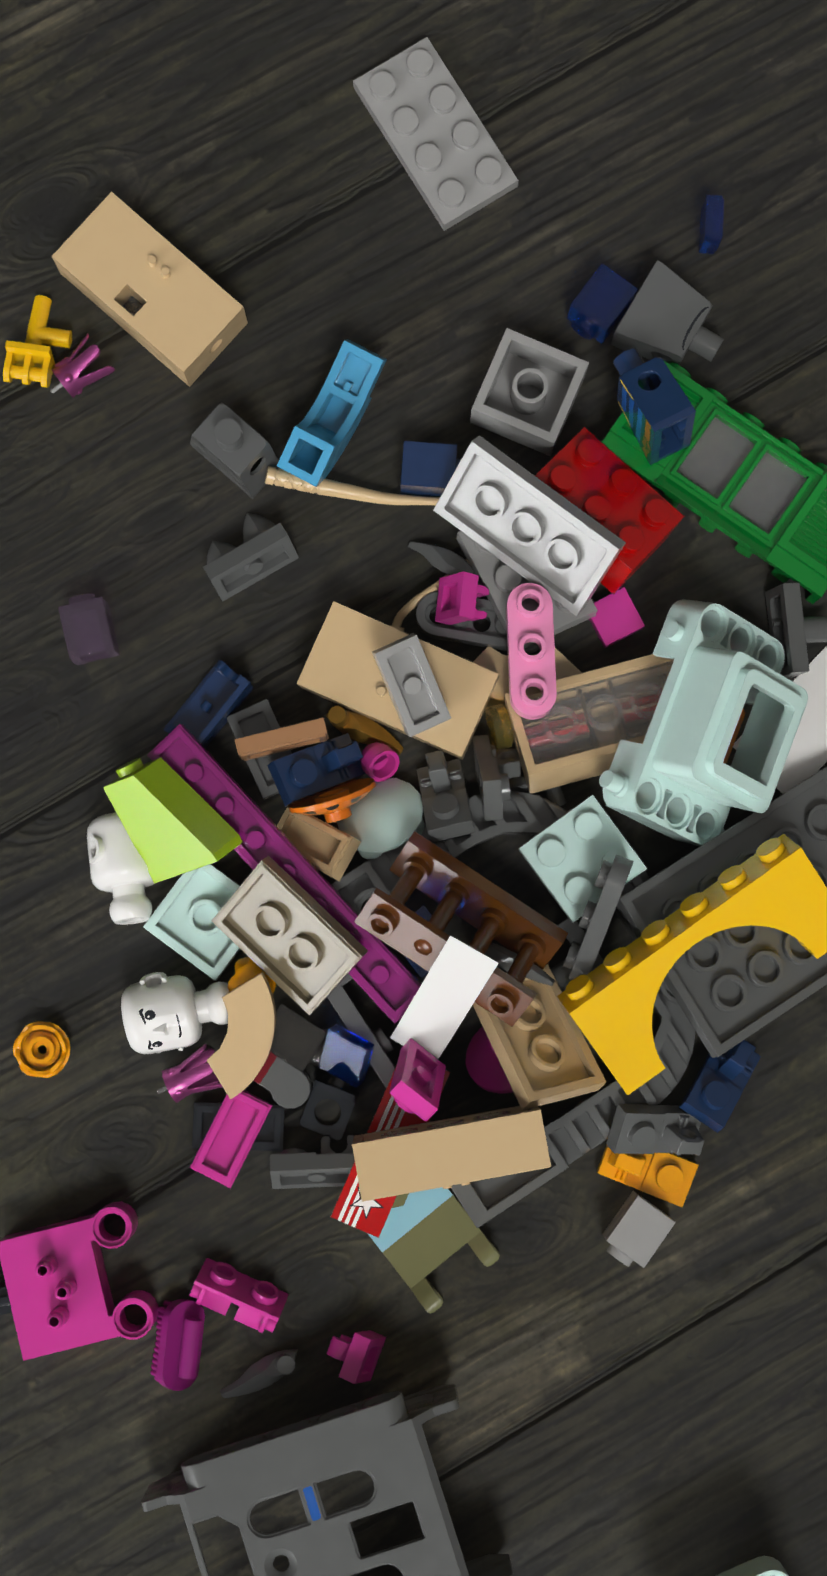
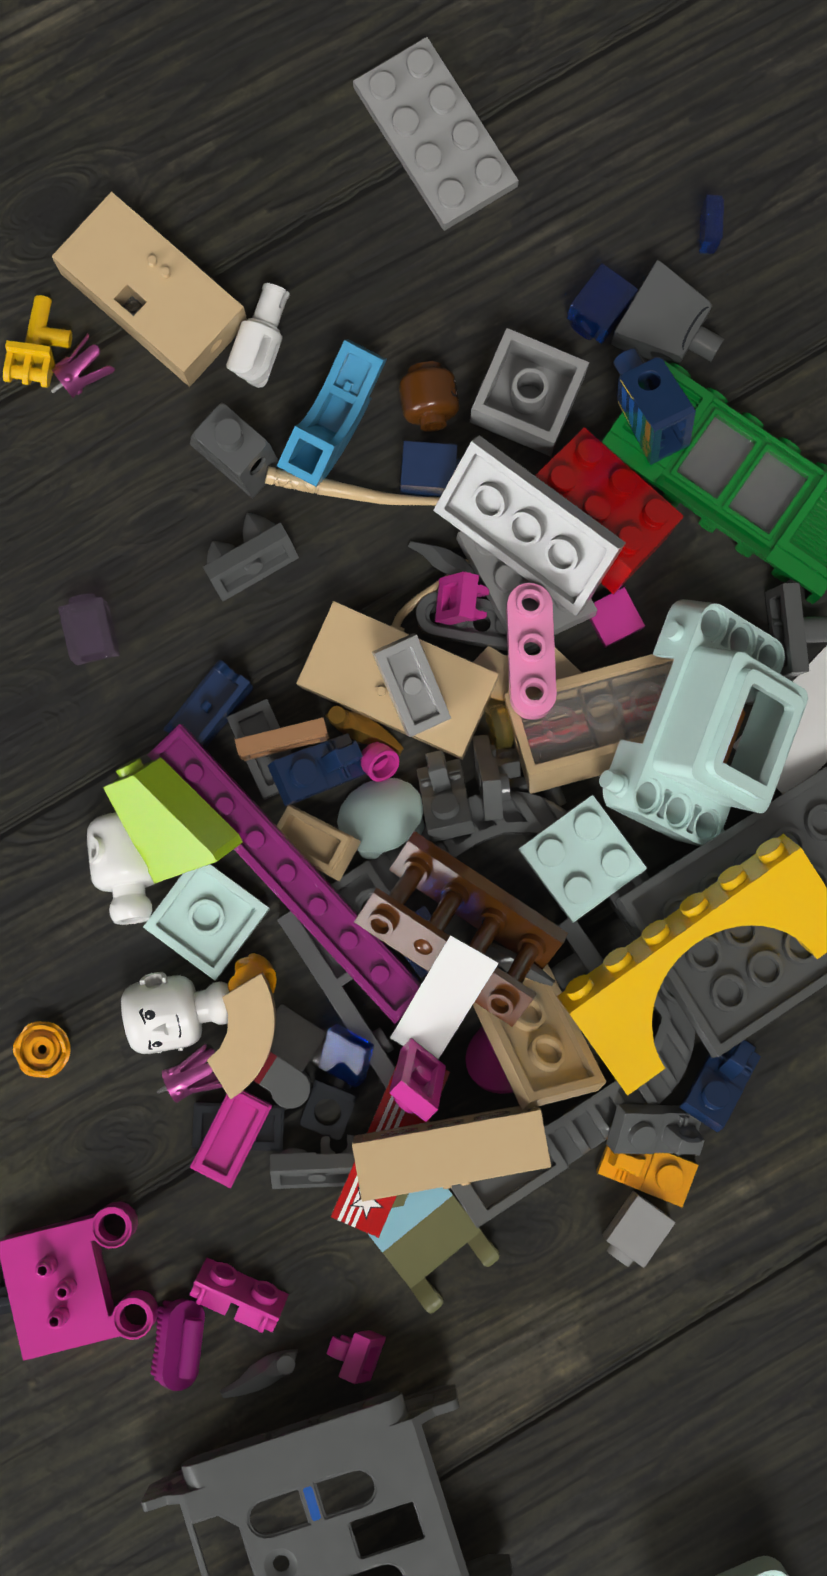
(259, 338): none -> white arm
(289, 935): tile -> none
(336, 801): orange dish -> none
(429, 395): none -> reddish brown head
(598, 916): dark grey plate -> none

